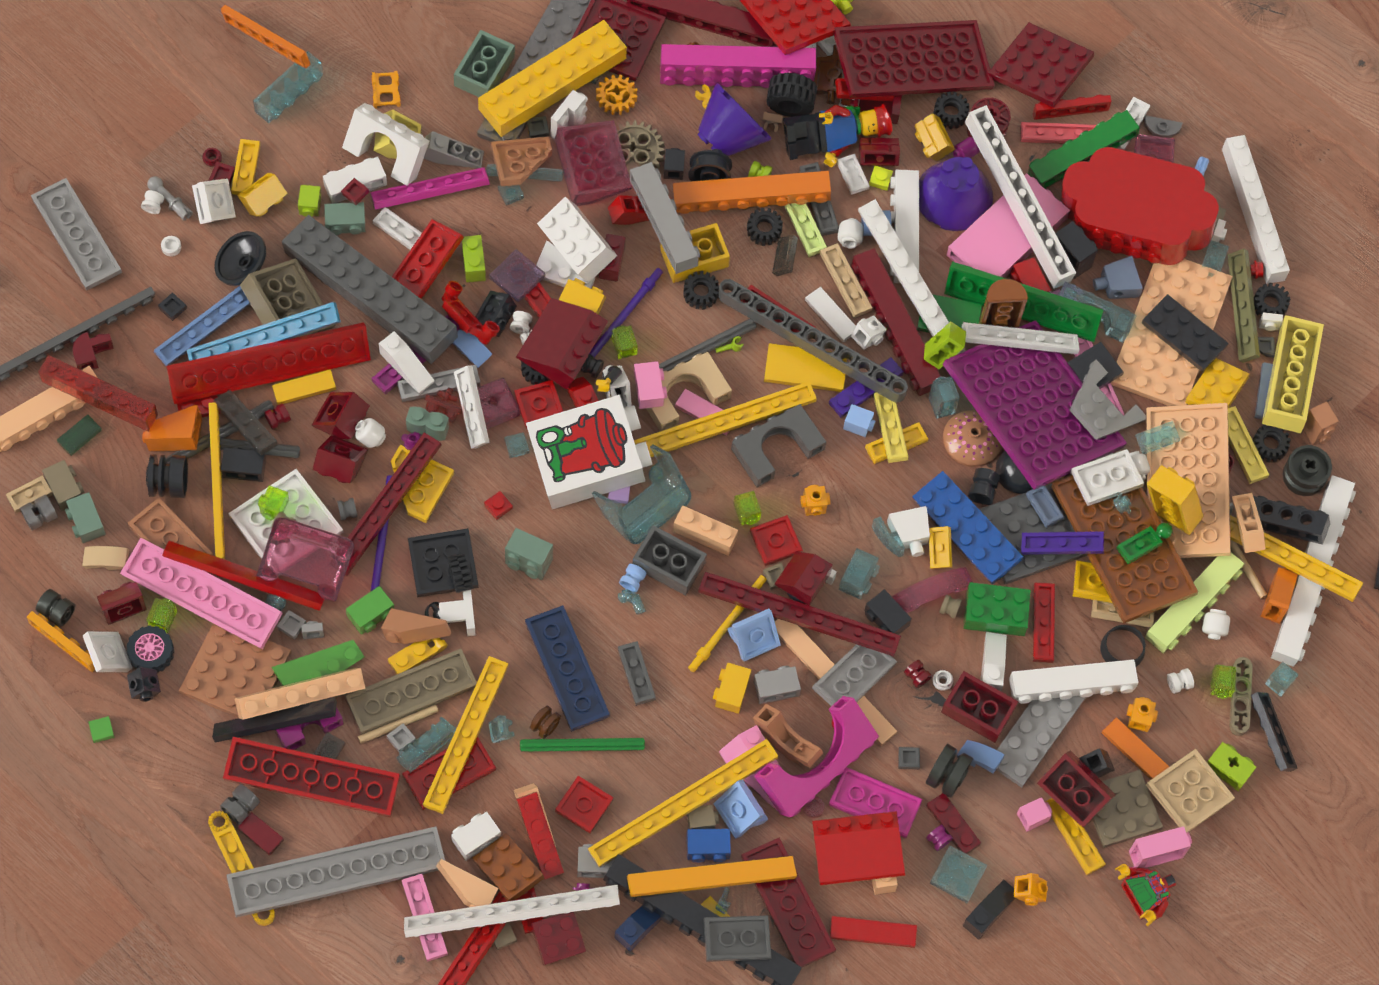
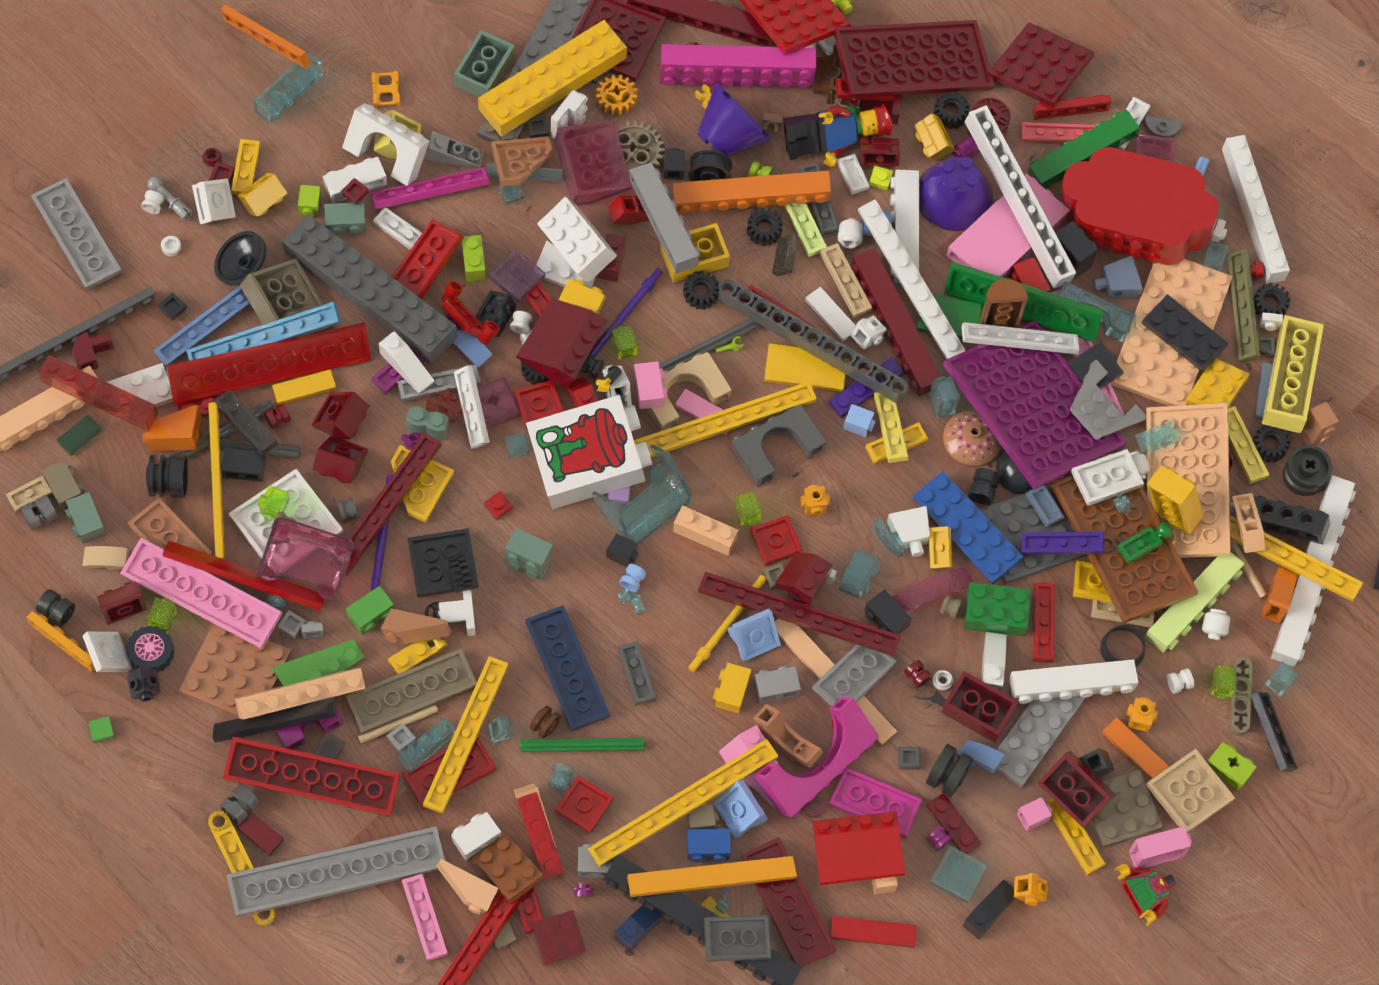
(149, 384): none -> white plate
(370, 433): white head -> none
(511, 911): white plate -> none
(561, 776): none -> clear light blue wheel
(622, 550): none -> black brick
(670, 560): dark grey brick -> none
(791, 94): black tyre -> none
(944, 345): lime brick -> none

